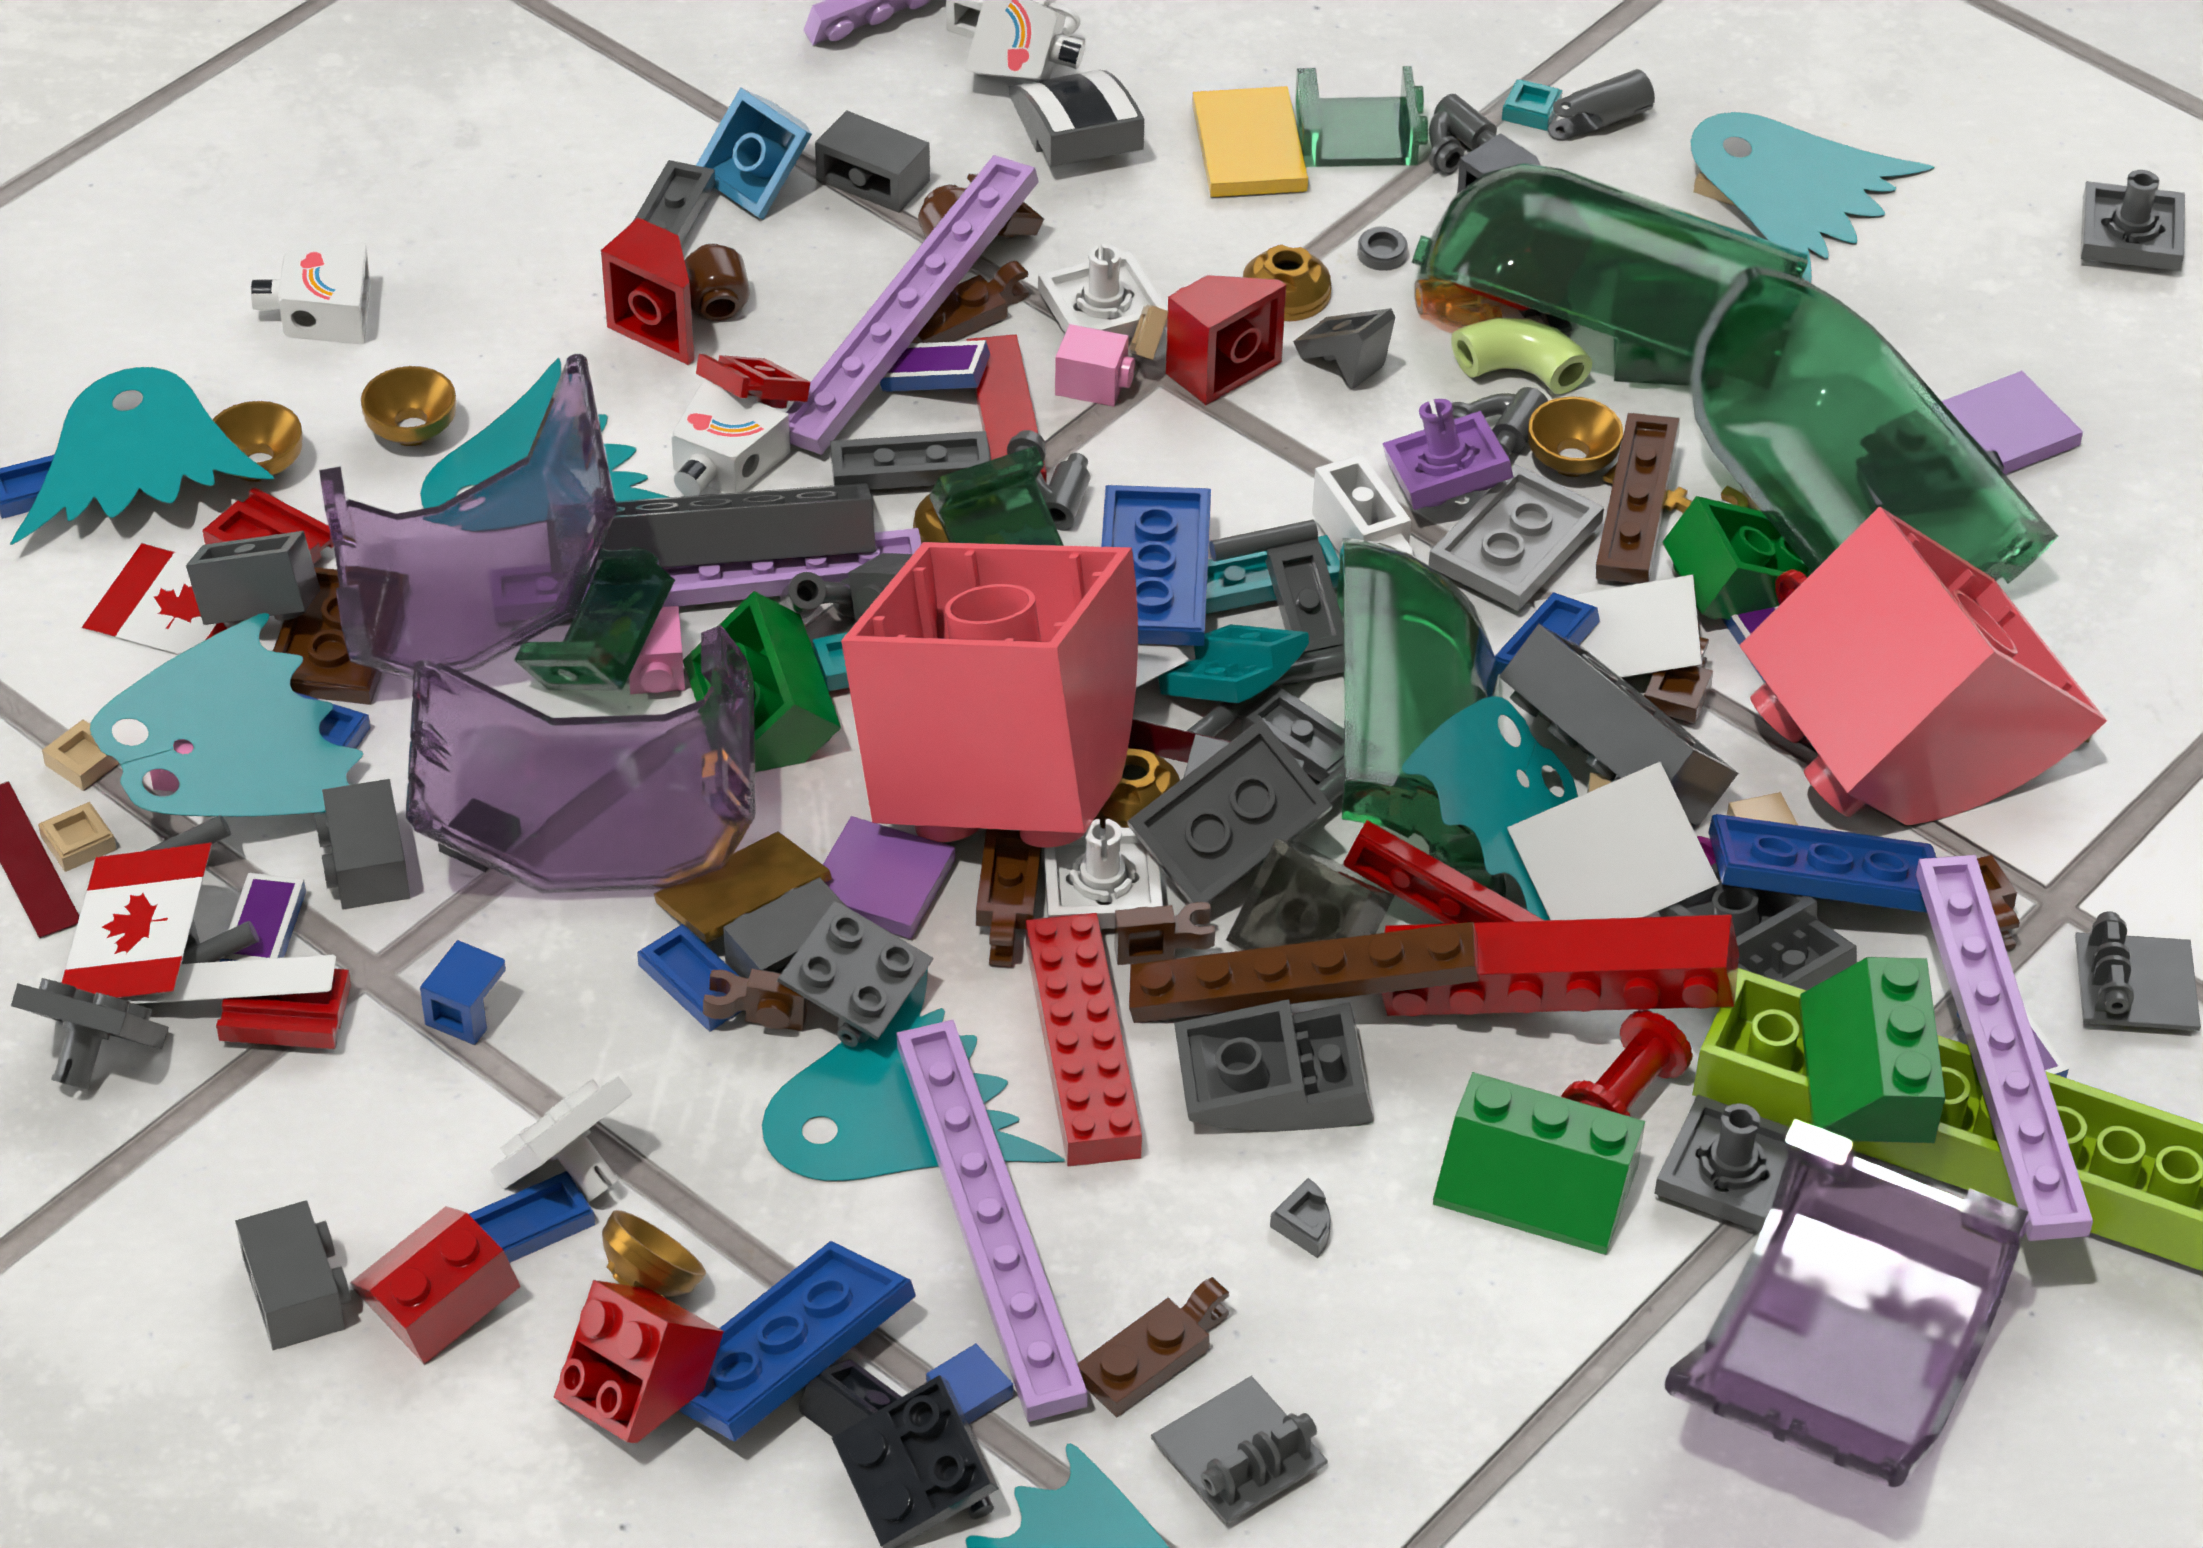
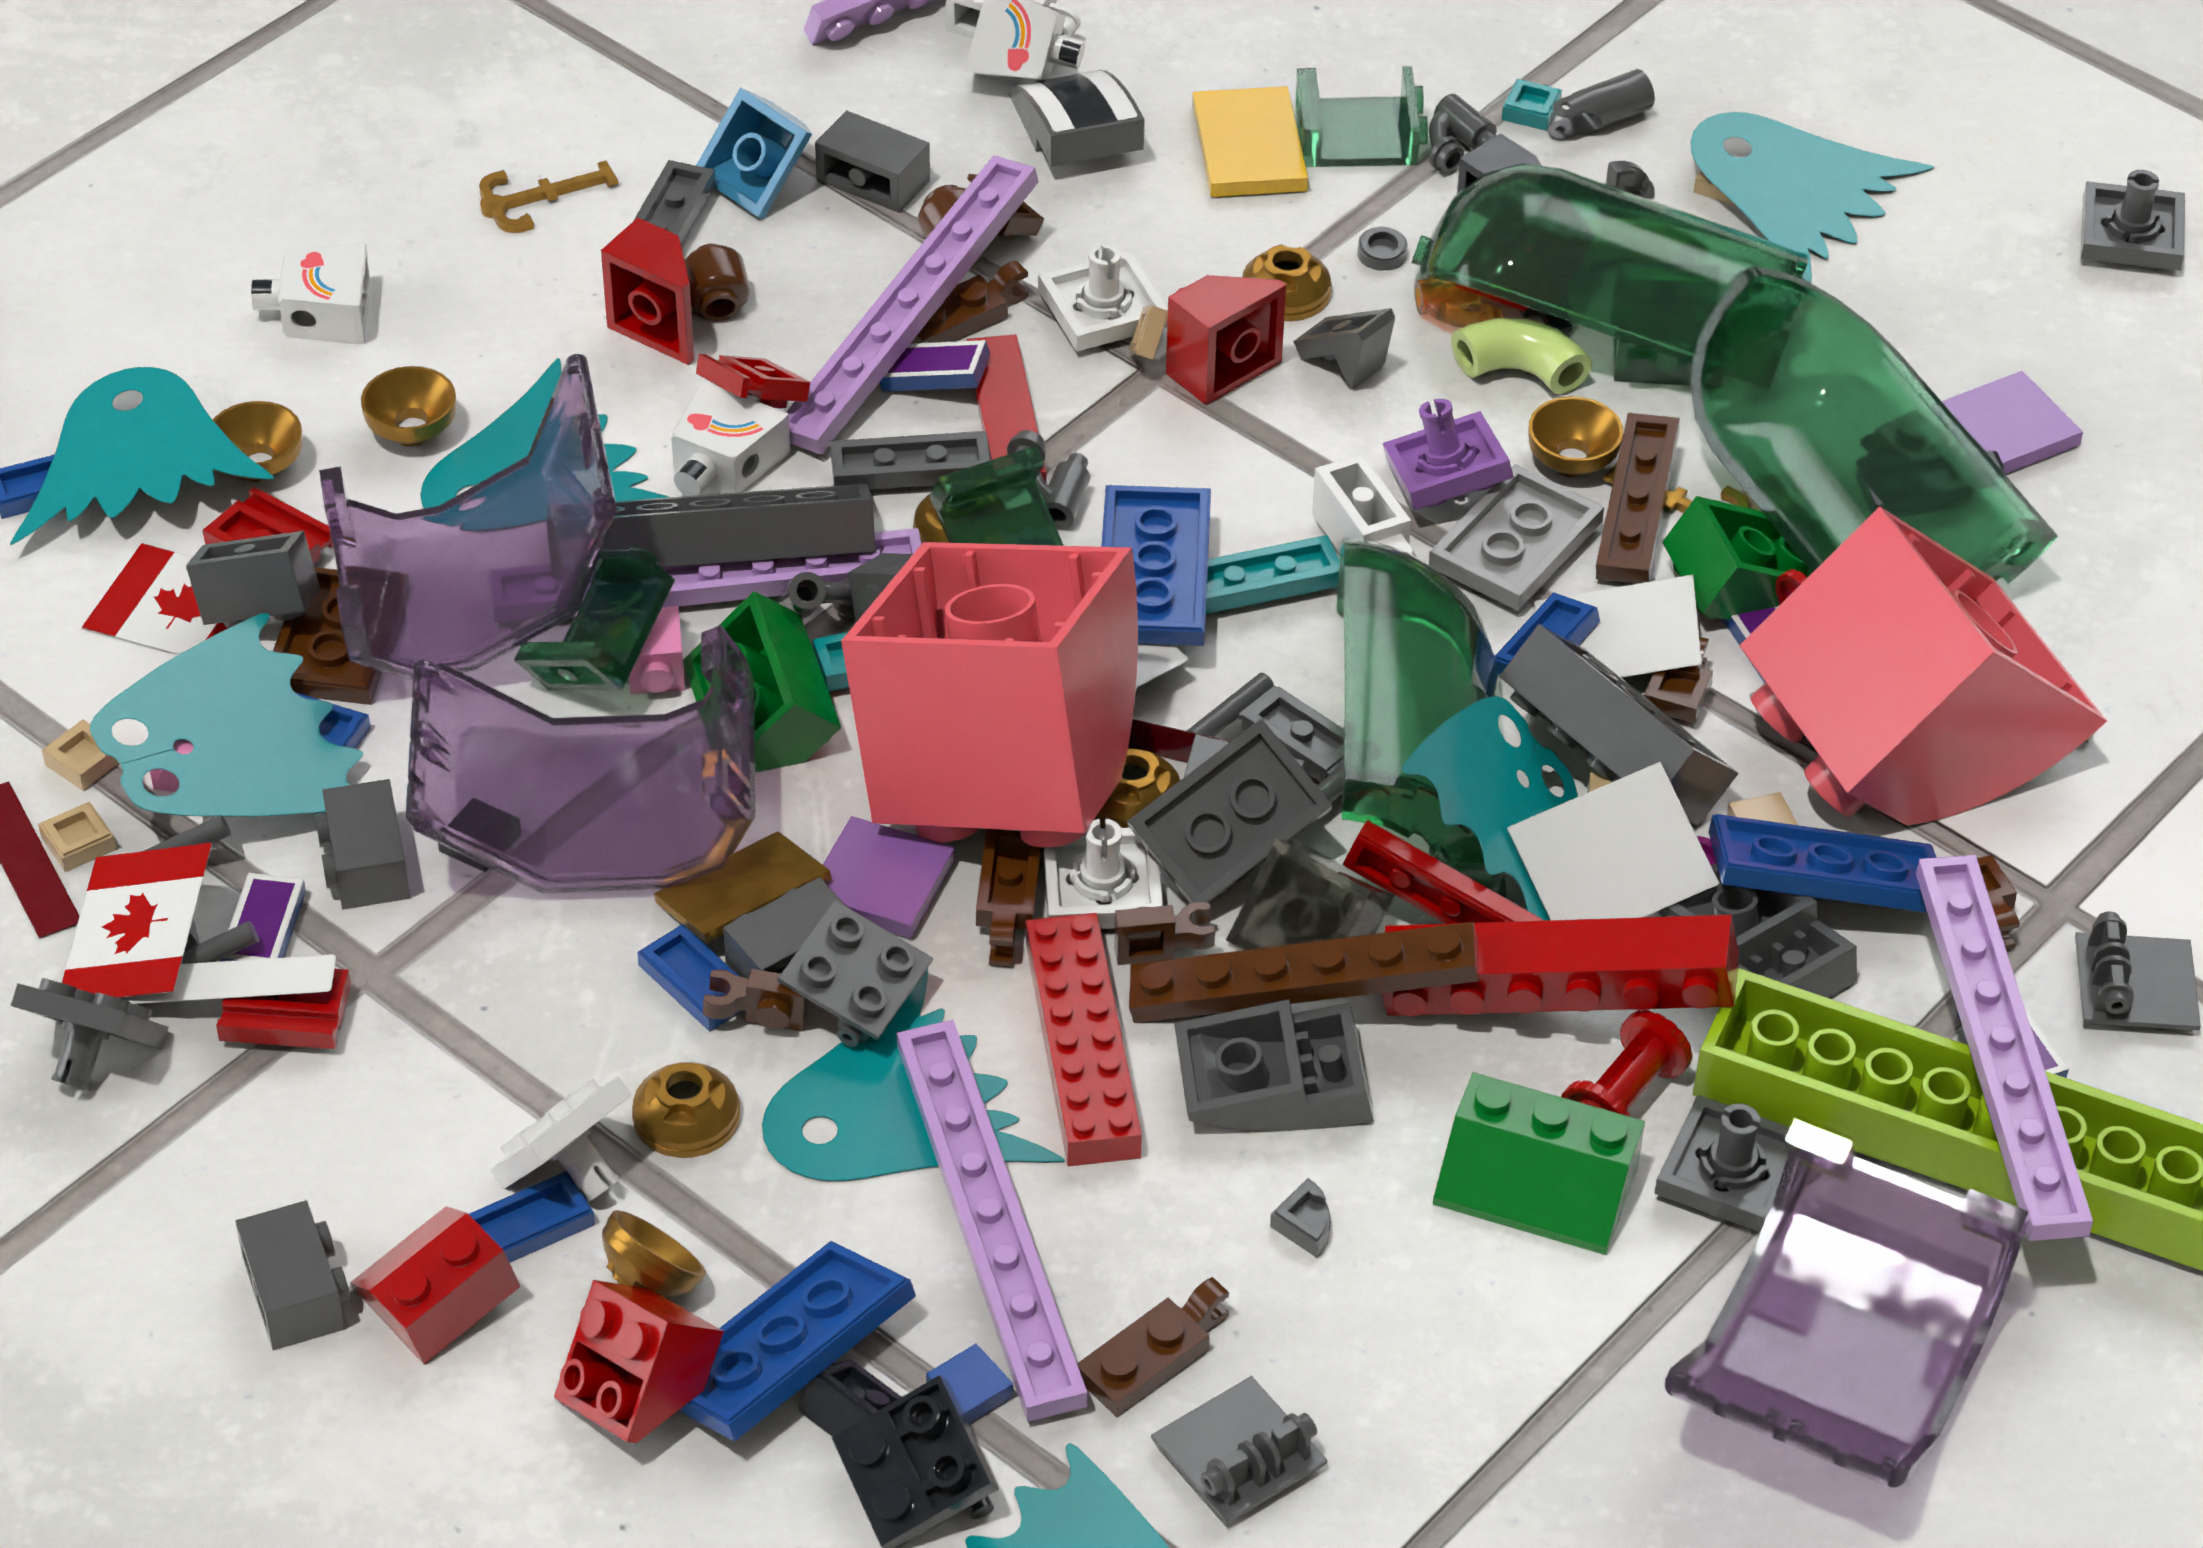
(456, 991): blue panel -> none
(495, 205): none -> pearl gold piece
(686, 1125): none -> pearl gold piece
(1093, 365): bright pink brick -> none
(1235, 663): teal slope -> none
(1301, 591): dark grey plate -> none
(1515, 410): dark grey plant -> none
(1630, 178): none -> dark grey tile
(1874, 1052): green slope -> none

